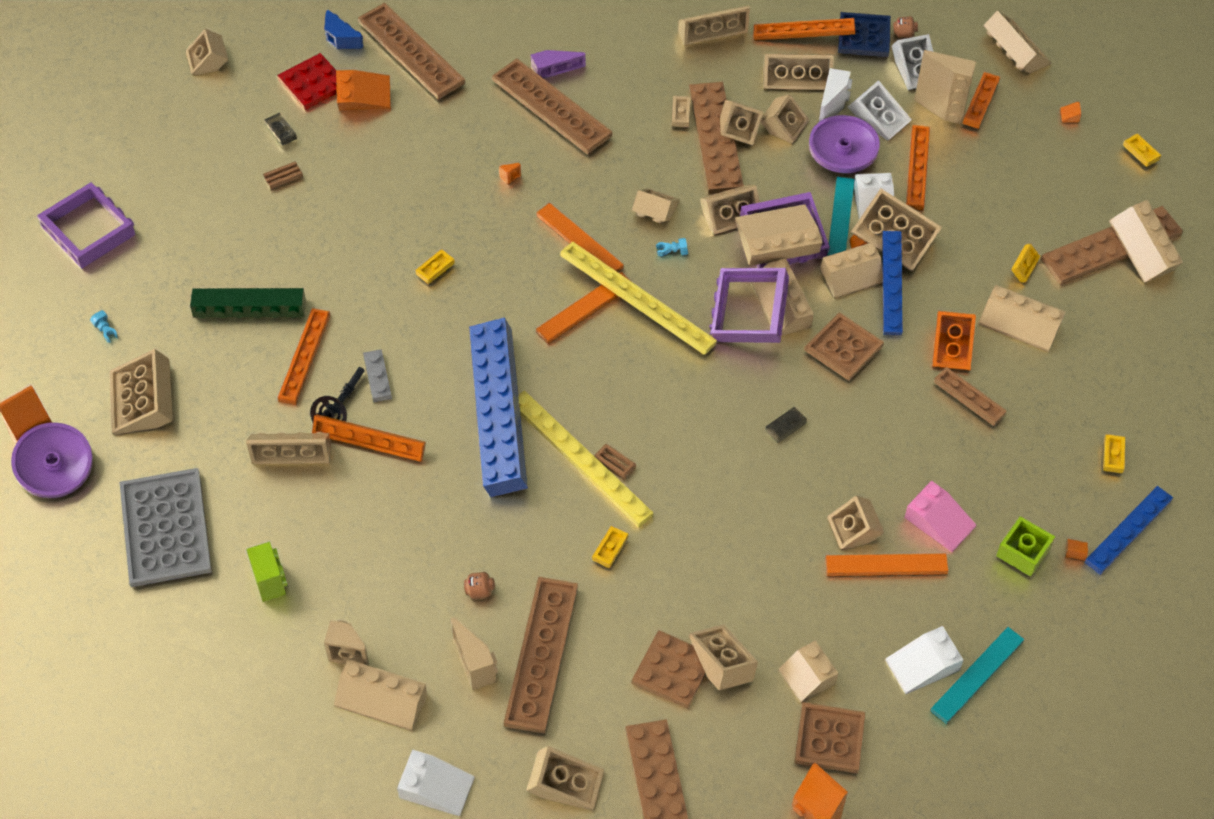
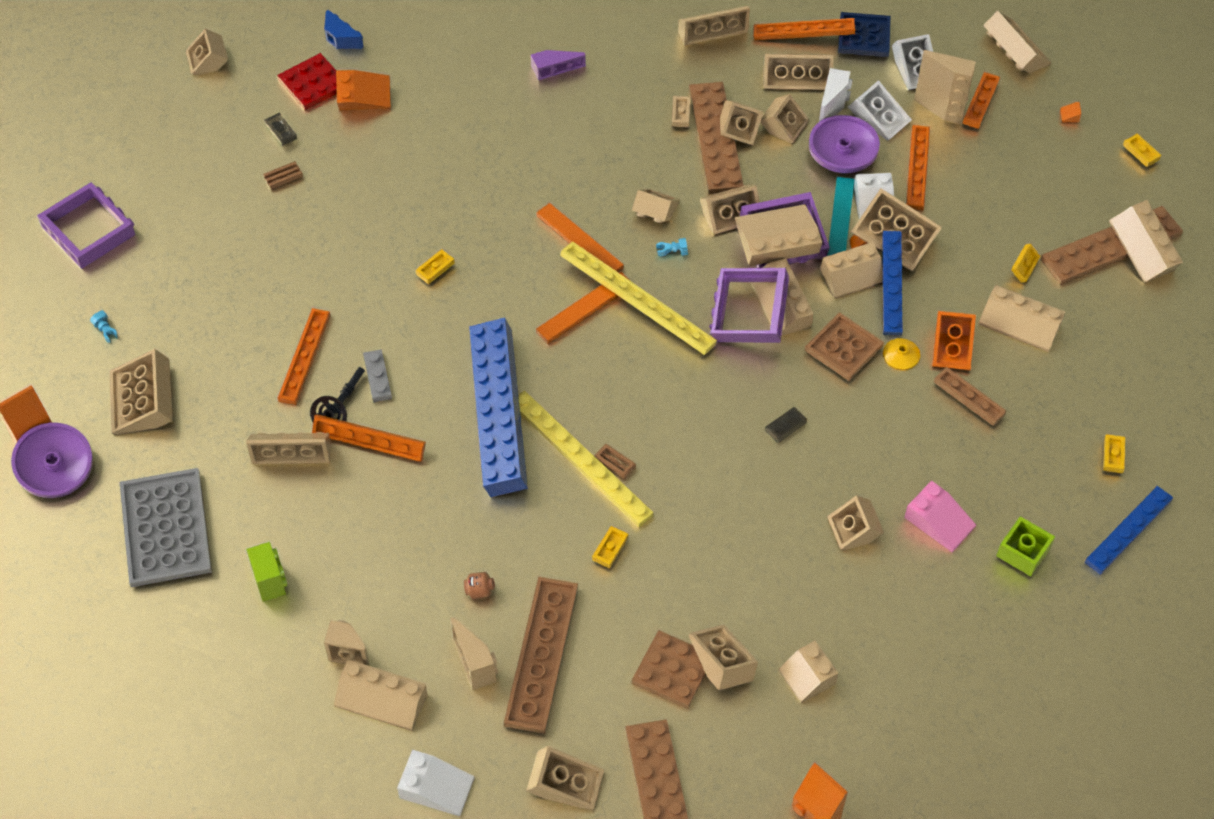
(248, 302): dark green brick -> none
(411, 51): medium nougat plate -> none
(510, 172): orange slope -> none
(552, 106): medium nougat plate -> none
(830, 737): medium nougat plate -> none
(886, 564): orange tile -> none
(901, 359): none -> yellow dish
(905, 27): nougat head -> none
(925, 660): white slope -> none
(977, 675): teal tile -> none
(1076, 549): orange slope -> none

